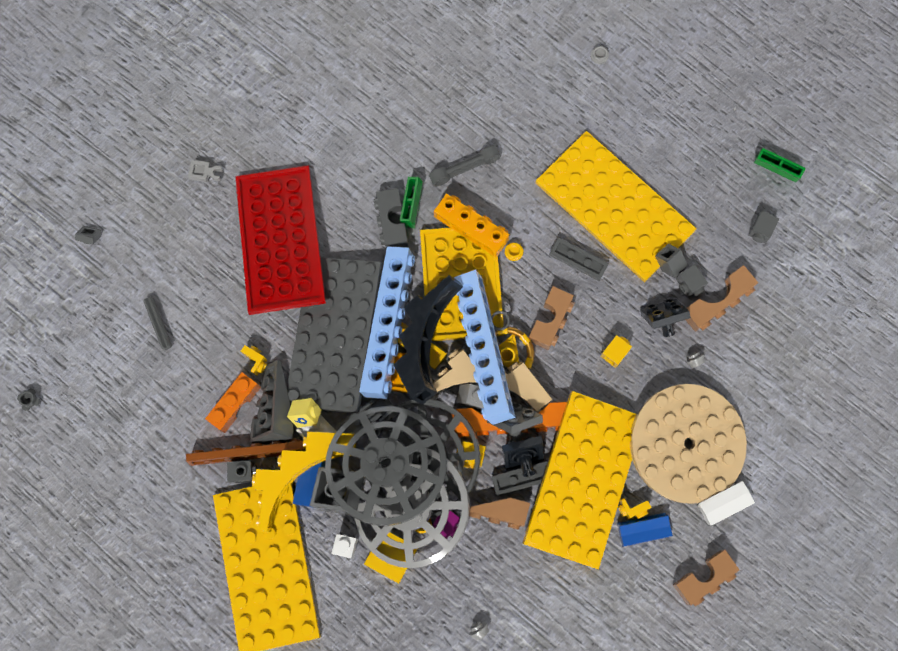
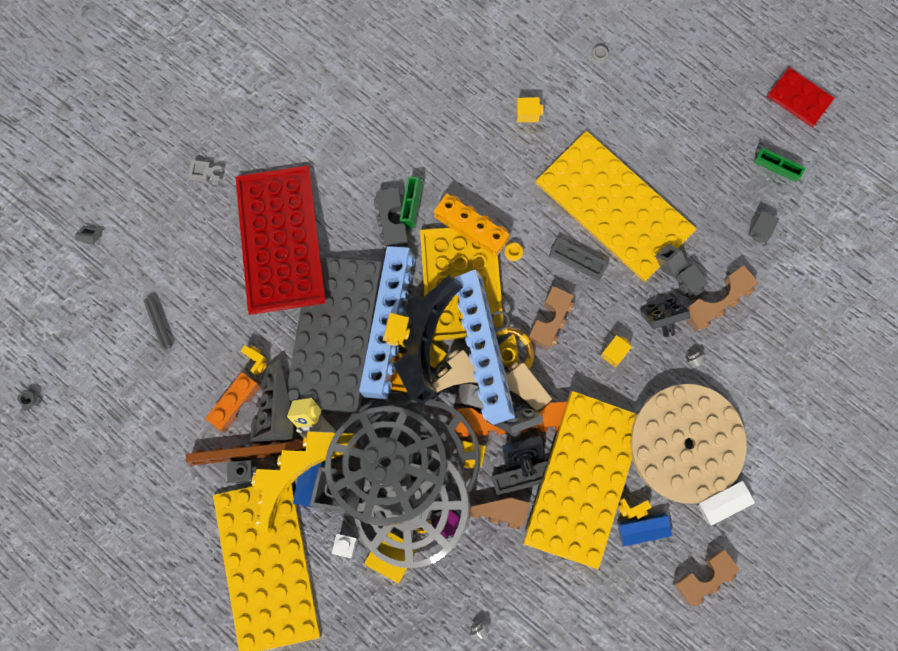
(396, 329): none -> yellow brick
(442, 175): dark grey piece -> none
(529, 109): none -> yellow brick
(800, 97): none -> red plate

